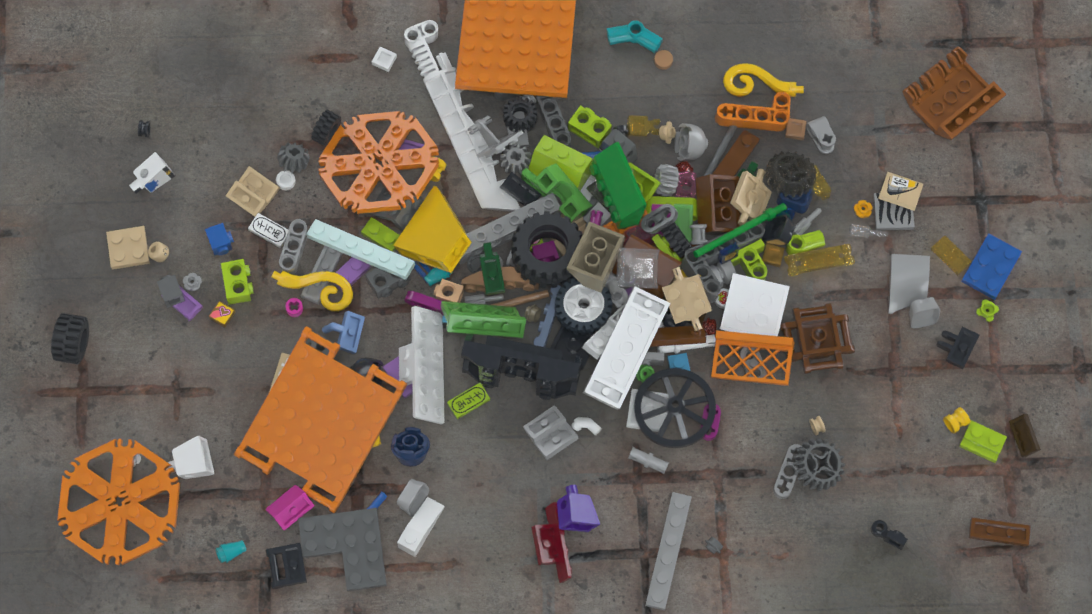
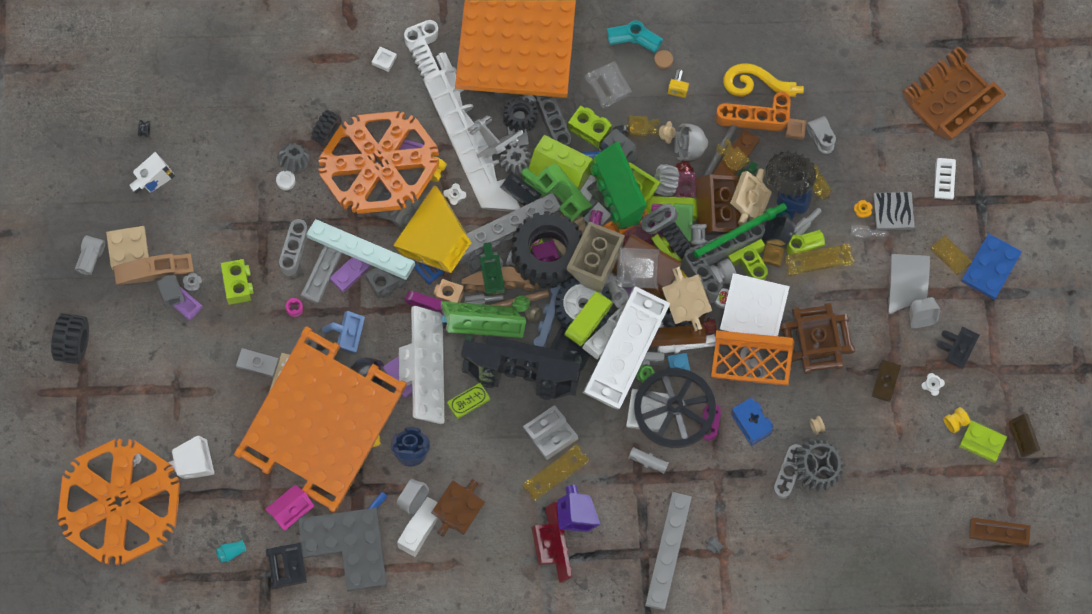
(90, 251): none -> light grey piece
(152, 267): none -> medium nougat slope
(158, 251): tan piece -> none
(219, 239): blue brick -> none
(222, 314): tile -> none
(253, 191): tan slope -> none
(257, 363): none -> light grey plate
(268, 230): white tile -> none
(295, 282): yellow plant -> none
(380, 234): lime plate -> none
(436, 276): teal cone -> none
(455, 189): none -> white plate
(457, 507): none -> reddish brown plate
(521, 303): none -> bright green plate
(556, 473): none -> clear yellow plate
(586, 422): white arm -> none
(588, 318): none -> lime beam
(614, 82): none -> clear plate
(678, 87): none -> yellow piece
(728, 253): tile -> none
(734, 158): none -> clear yellow plate
(753, 432): none -> blue brick
(886, 380): none -> dark brown plate
(894, 537): black plate -> none
(901, 191): tan slope -> none
(932, 378): none -> white plate
(942, 167): none -> white slope
(992, 310): lime plate -> none

